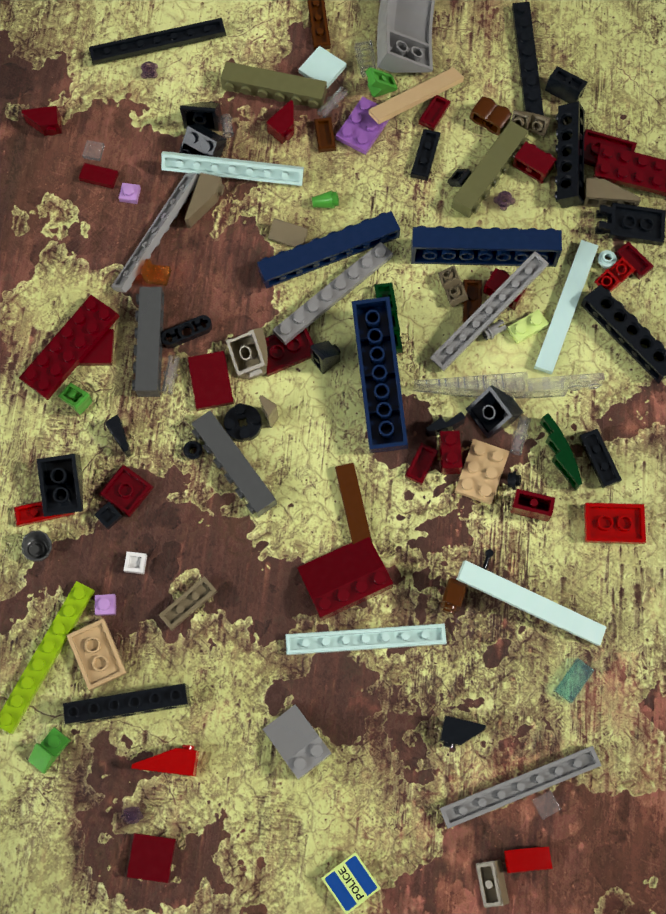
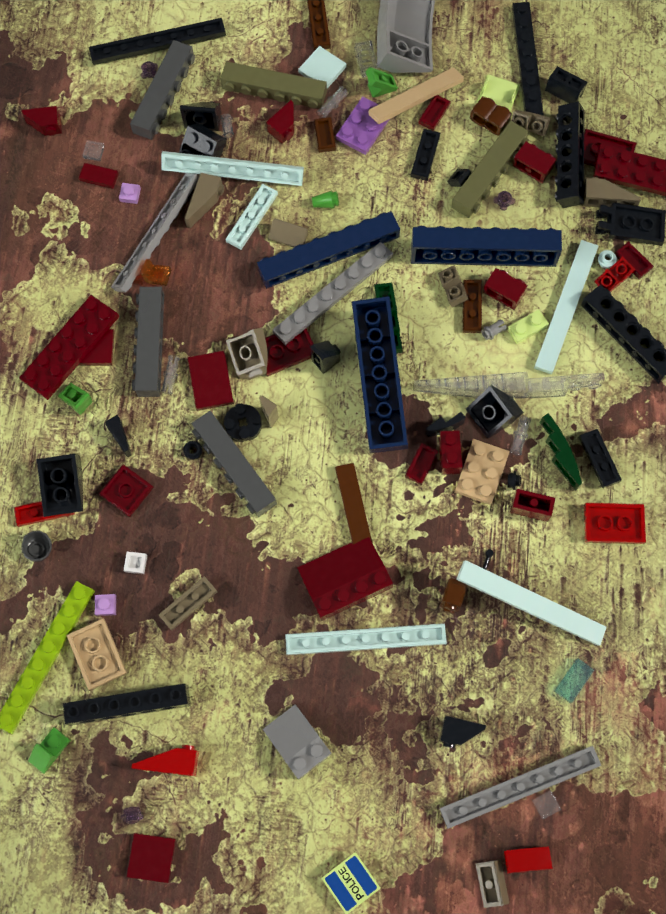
(108, 515): black plate -> none
(162, 90): none -> dark grey brick
(188, 324): black beam -> none
(251, 216): none -> light aqua tile
(489, 311): light grey plate -> none
(500, 90): none -> yellowish green piece

